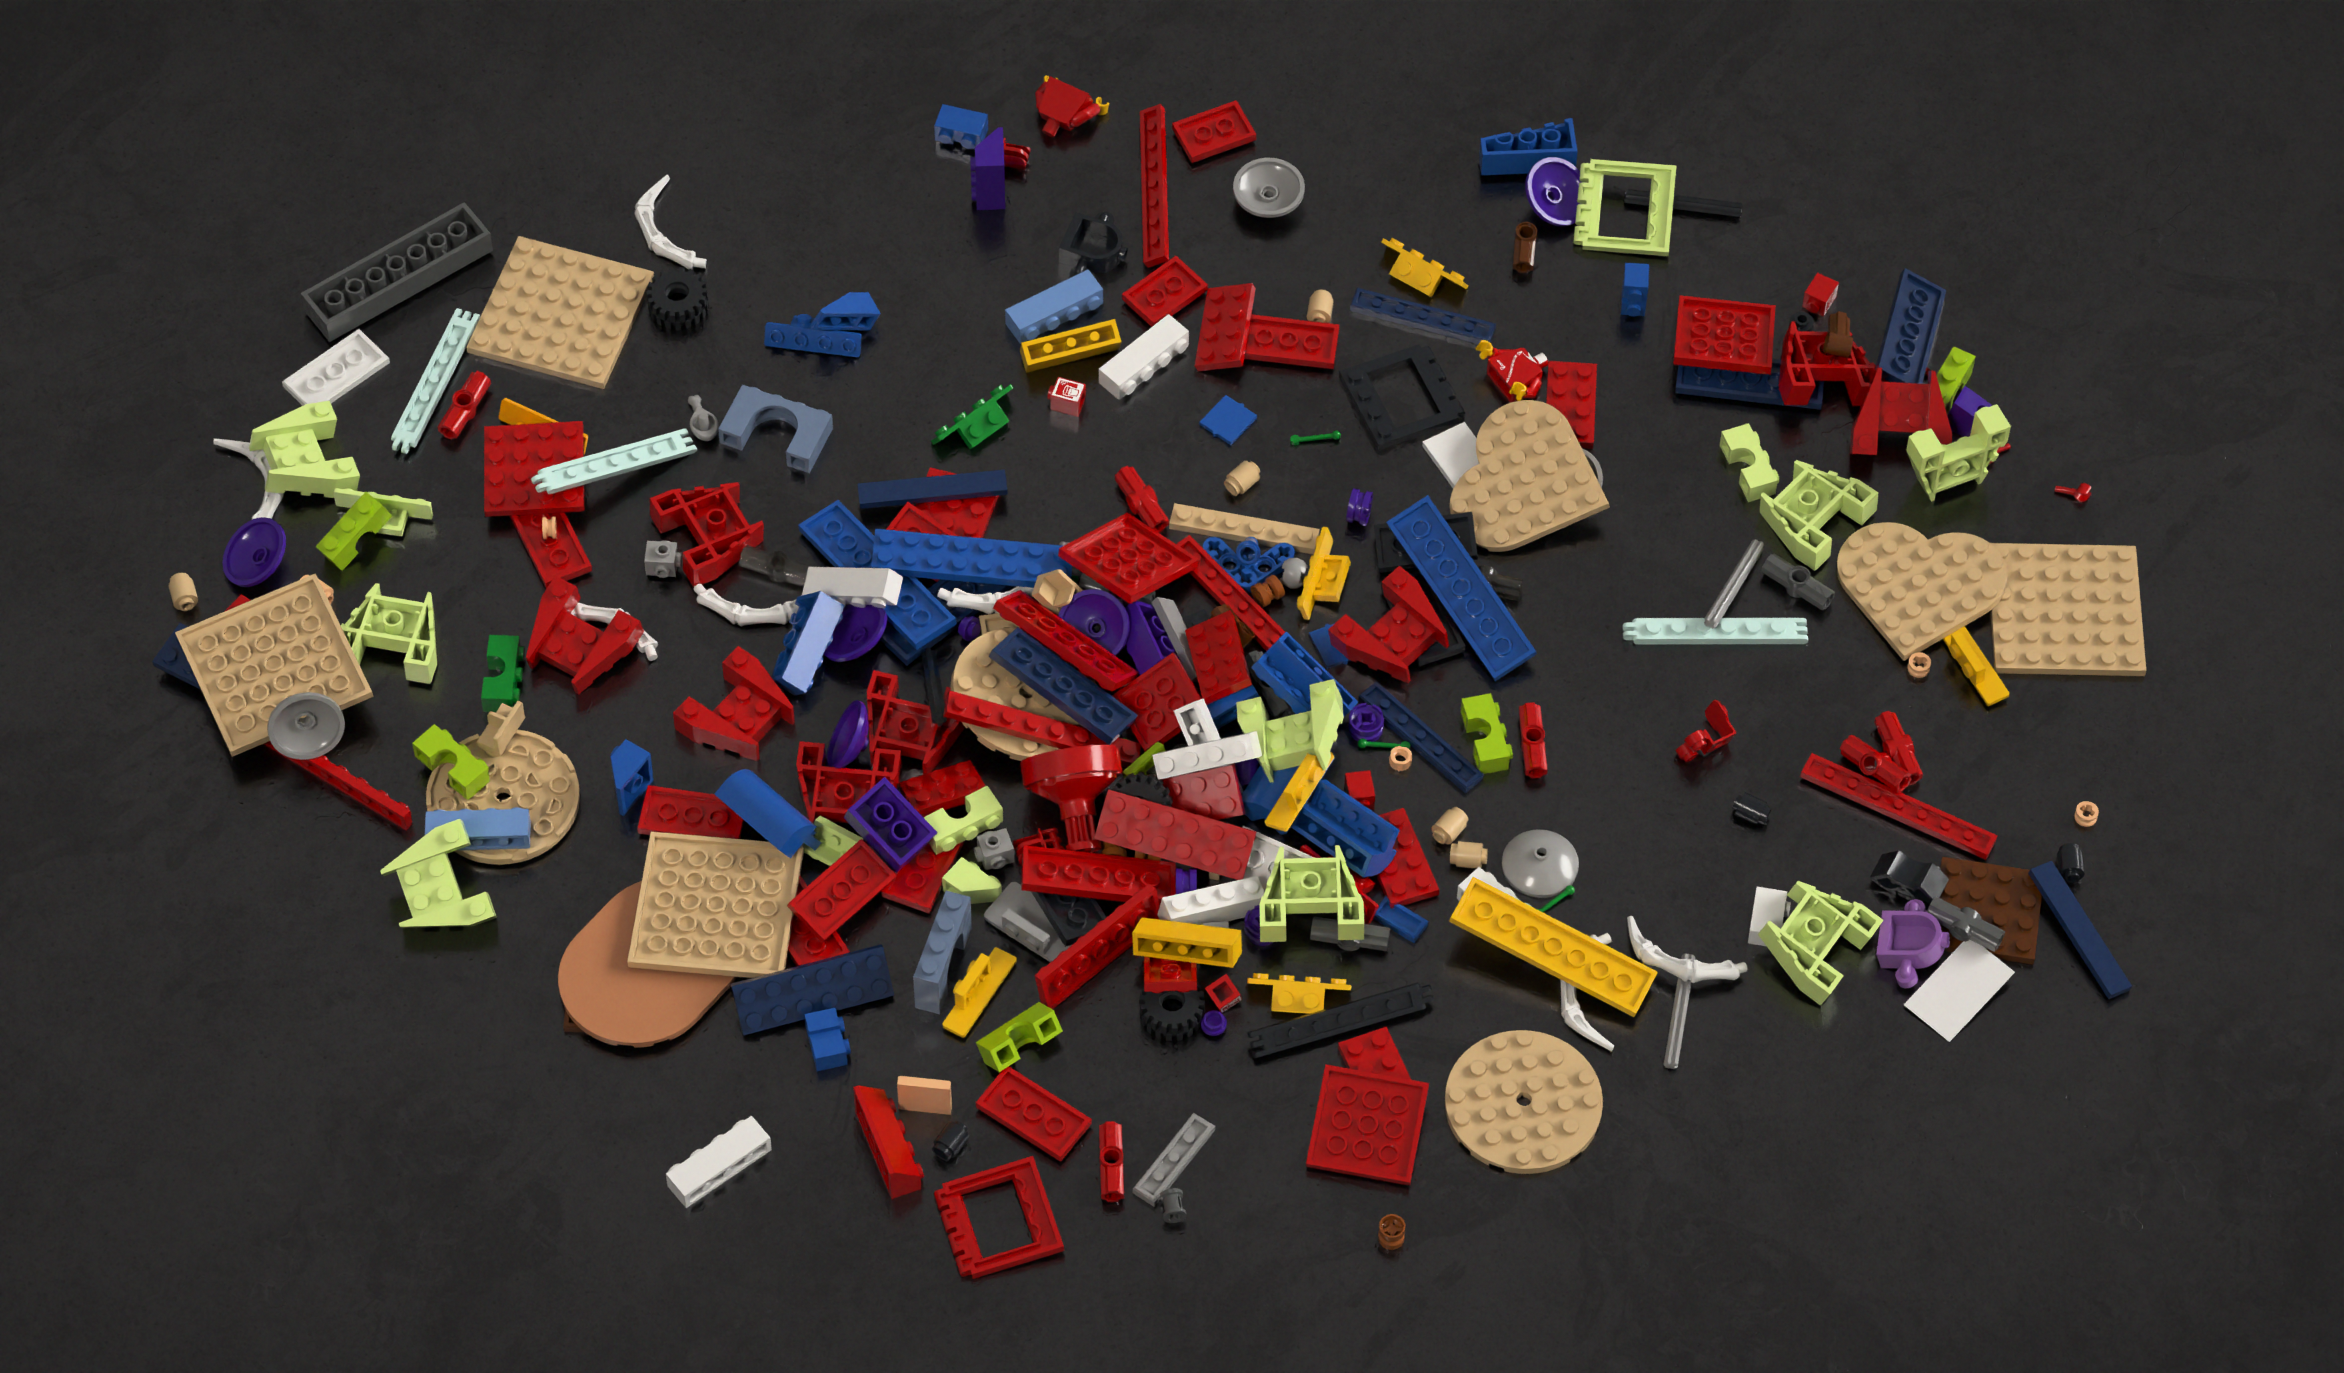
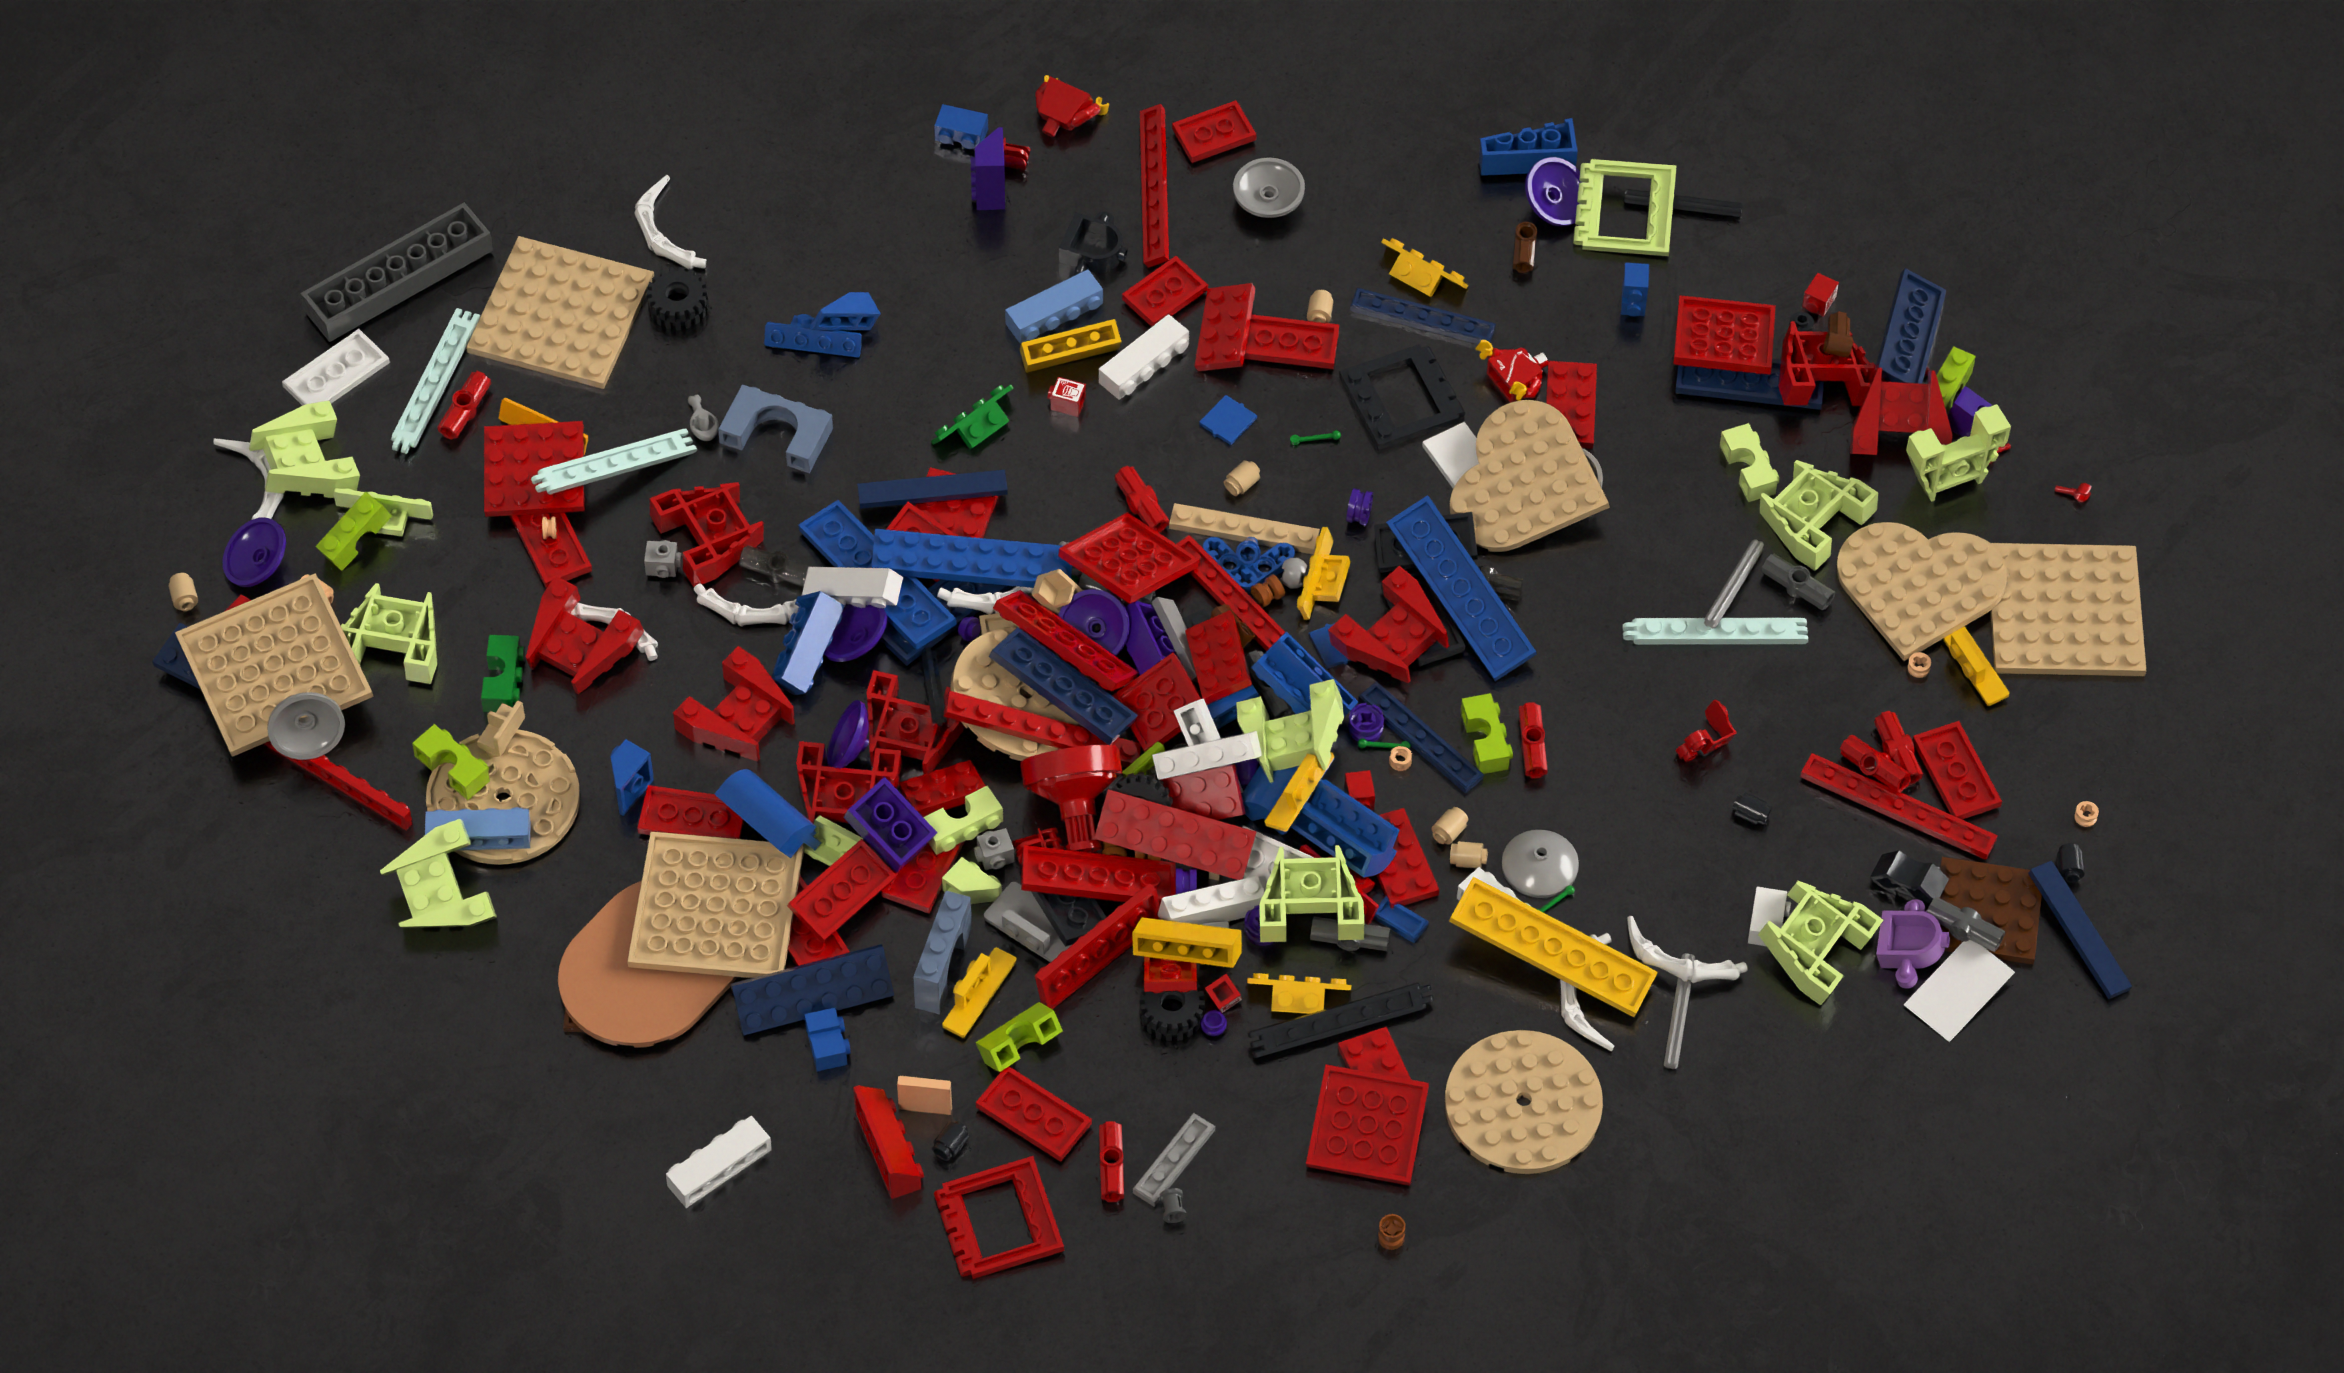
(1957, 770): none -> red plate

